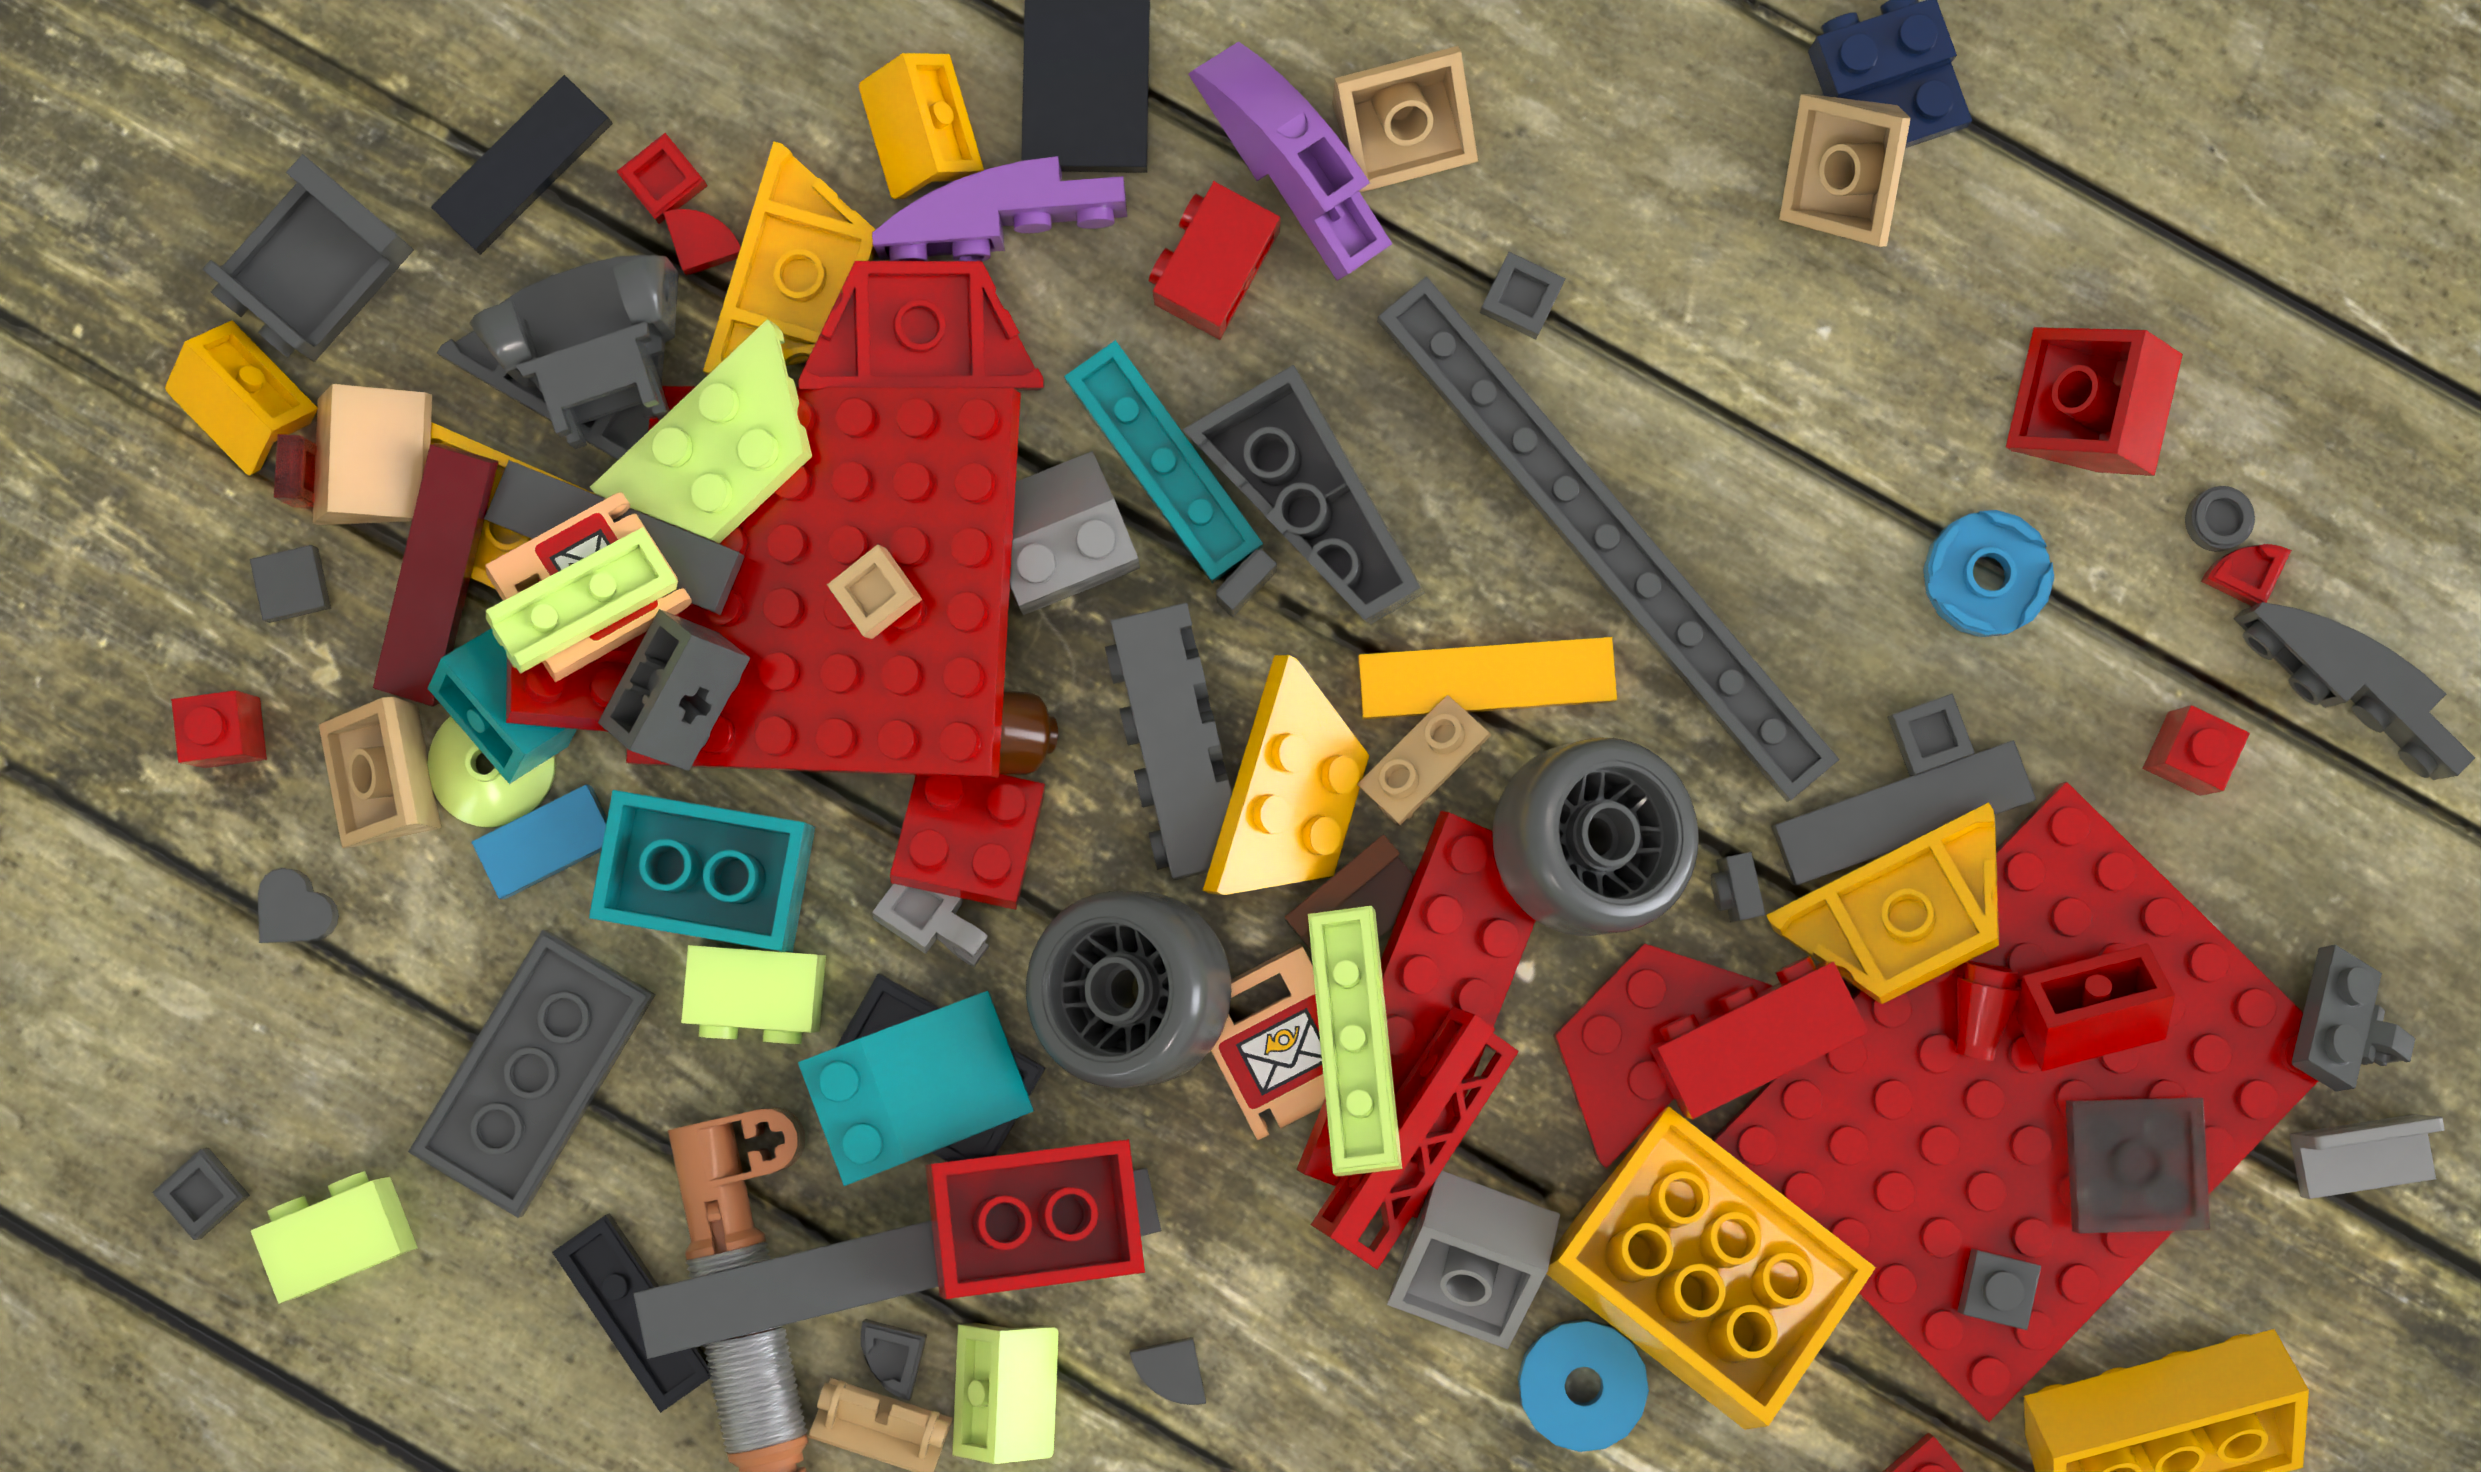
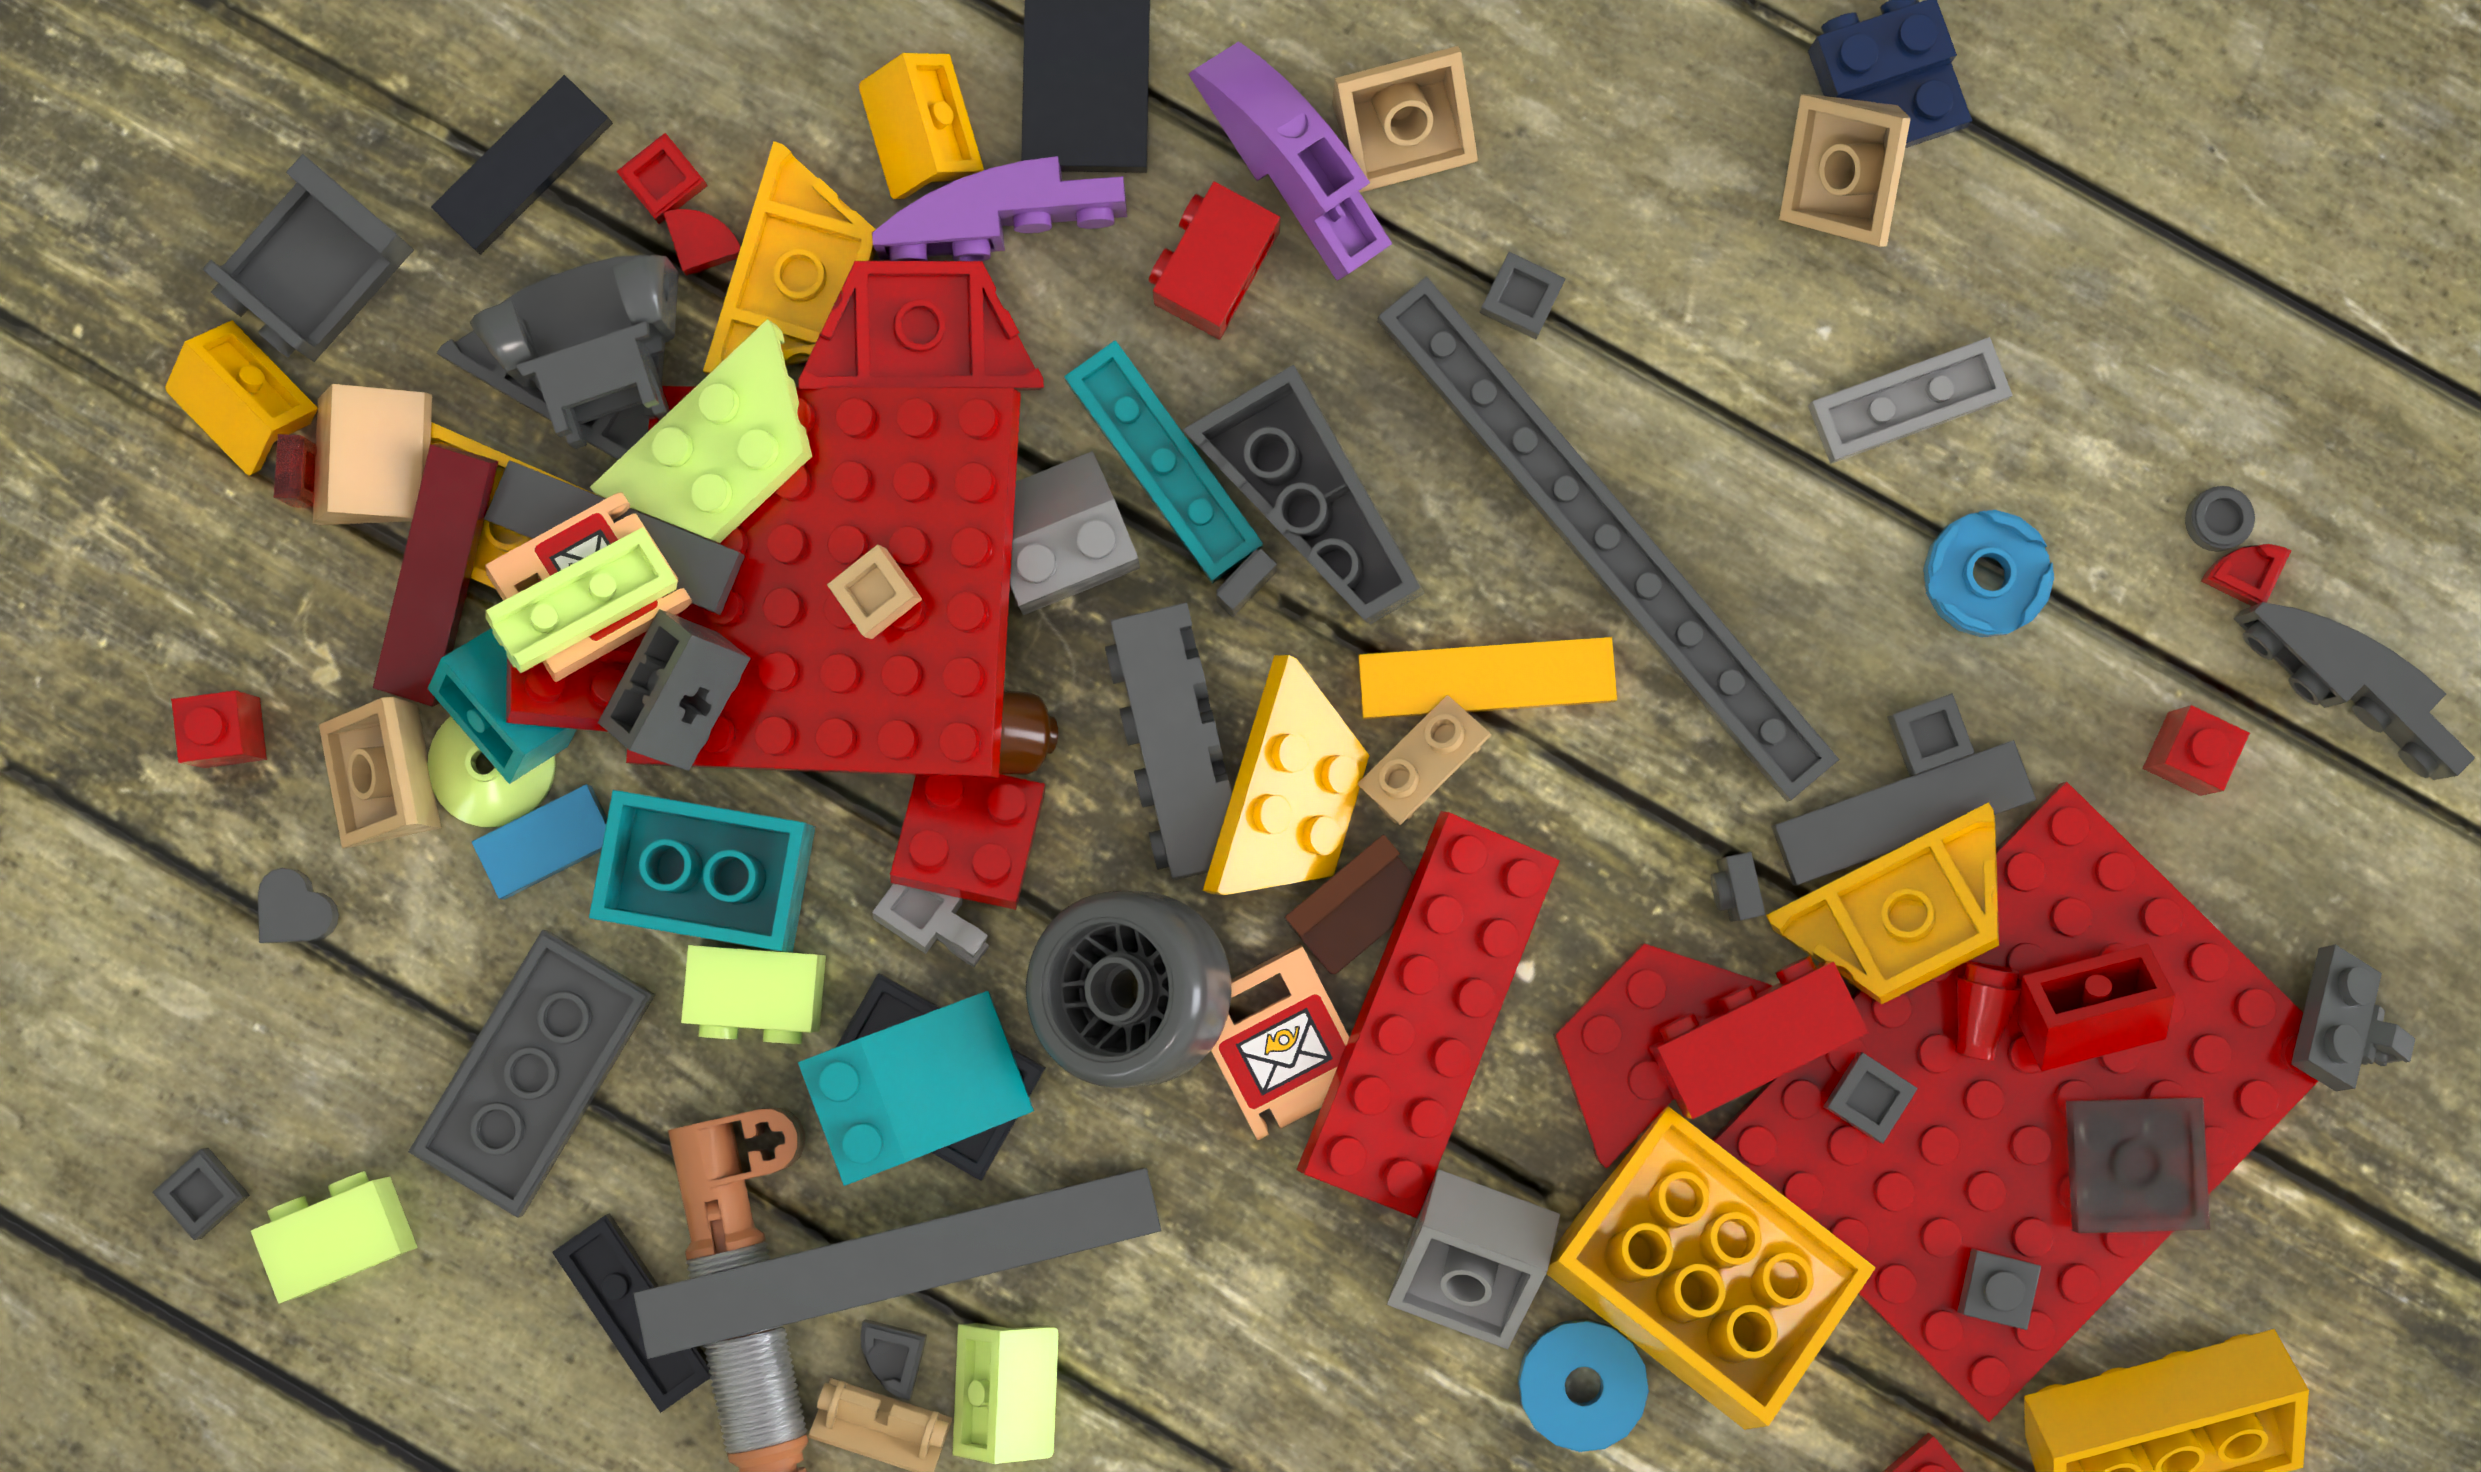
(290, 583): dark grey tile -> none
(1034, 1219): red brick -> none
(1171, 1370): dark grey tile -> none
(1354, 1041): yellowish green tile -> none
(1418, 1103): red fence -> none
(1595, 837): dark grey wheel -> none
(1870, 1097): none -> dark grey plate
(1910, 400): none -> light grey plate
(2095, 399): red slope -> none
(2364, 1155): light grey panel -> none

